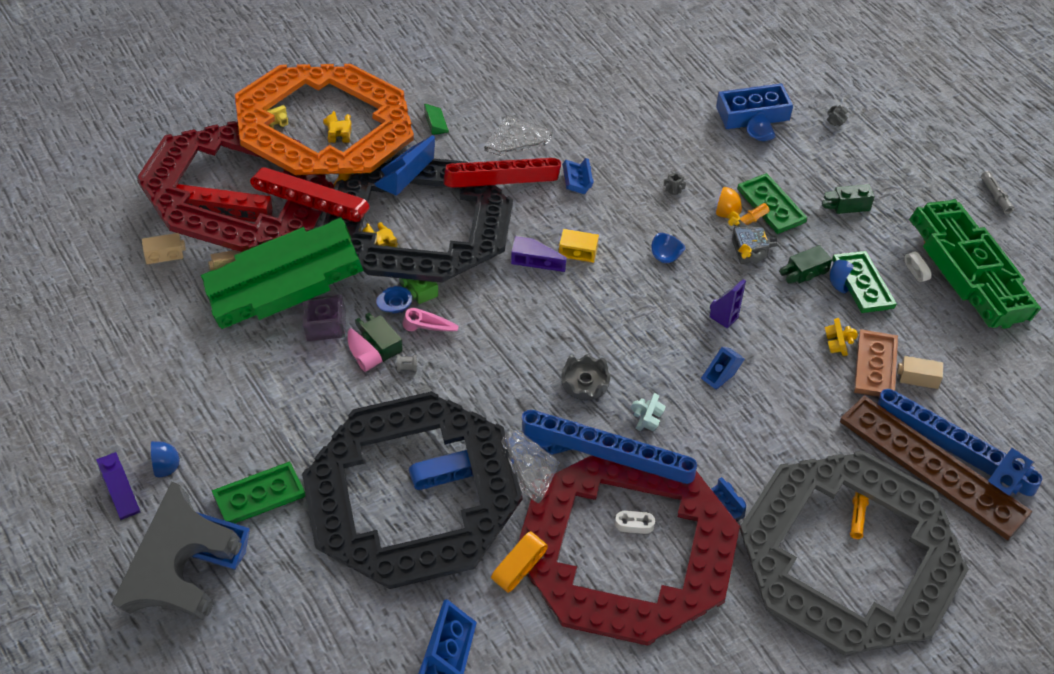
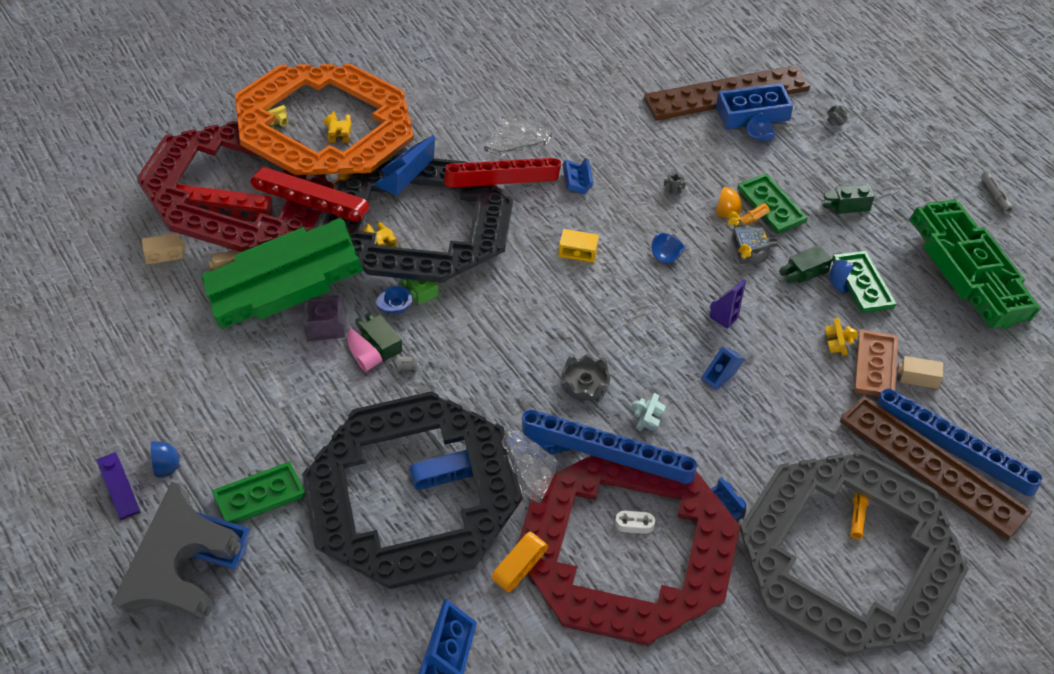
(426, 321): bright pink piece -> none
(435, 119): green slope -> none
(537, 255): dark purple slope -> none
(704, 95): none -> reddish brown plate
(917, 267): white beam -> none
(1006, 468): blue brick -> none

